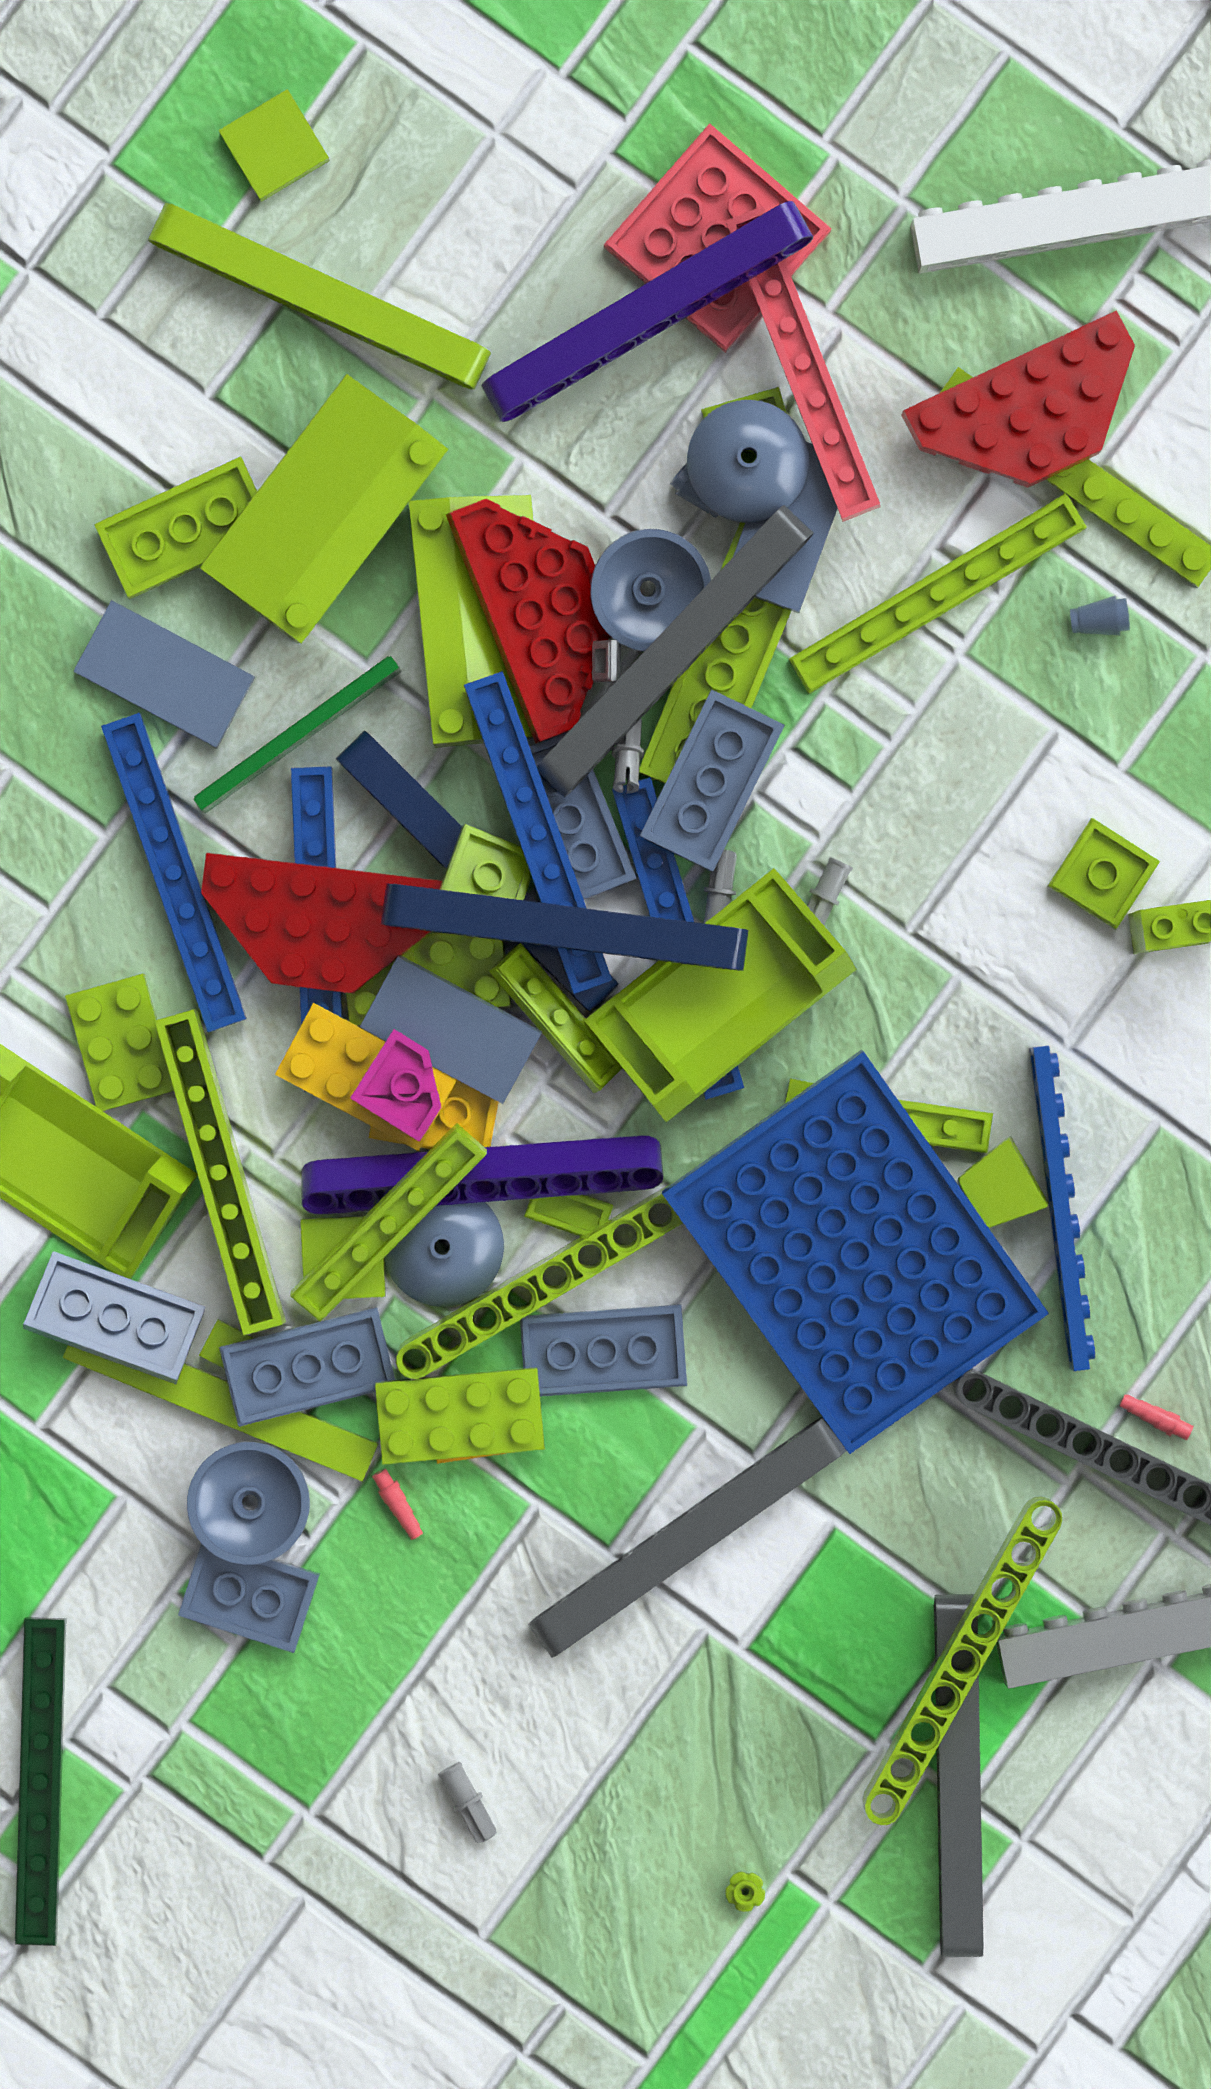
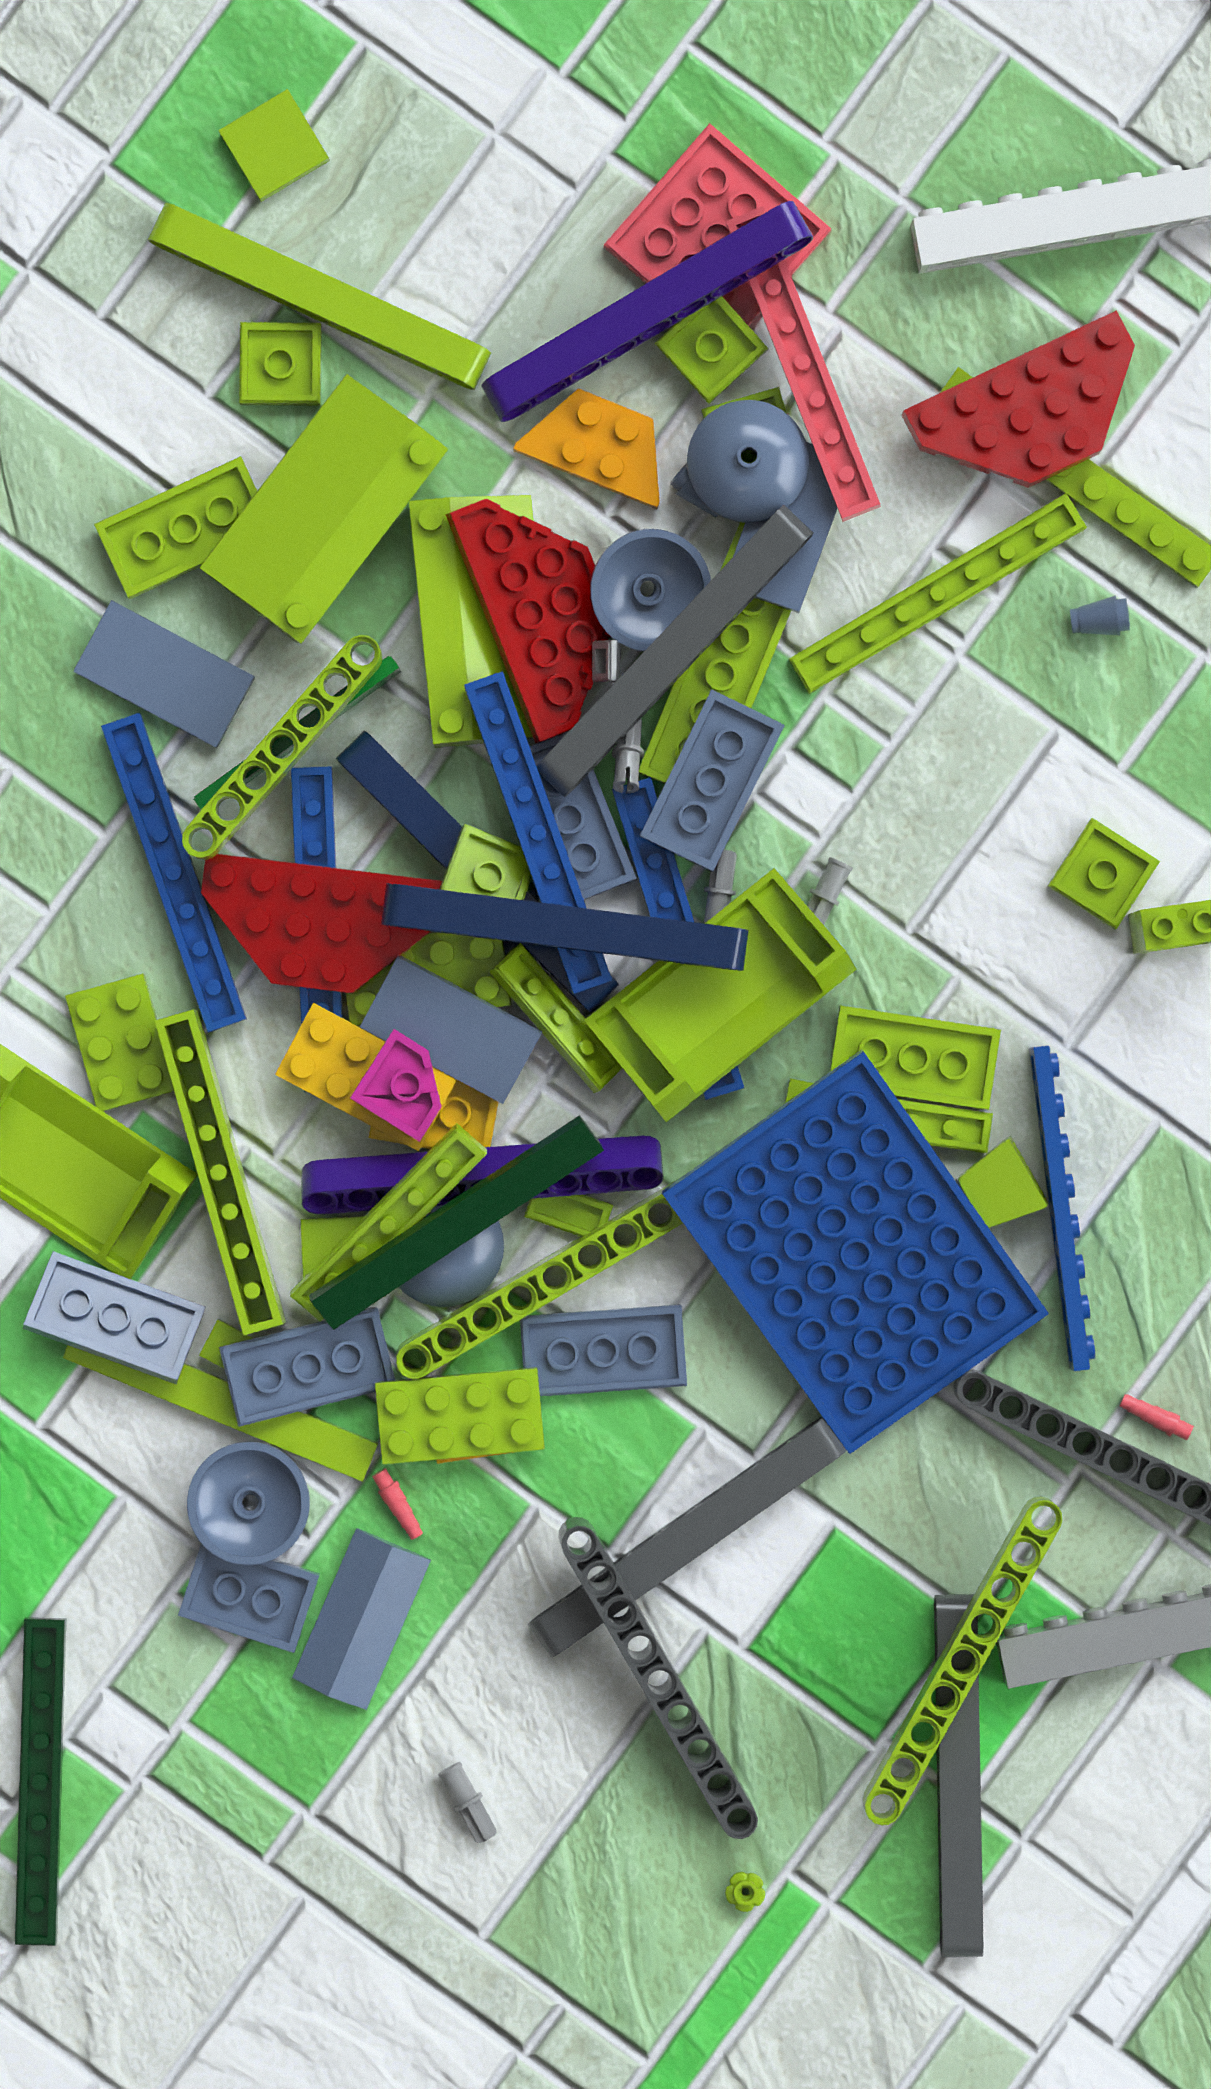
(280, 363): none -> lime tile
(288, 727): none -> lime beam
(361, 1619): none -> sand blue slope
(456, 1222): none -> dark green tile
(599, 445): none -> light orange wing
(664, 1696): none -> dark grey beam
(712, 348): none -> lime tile
(922, 1055): none -> lime plate

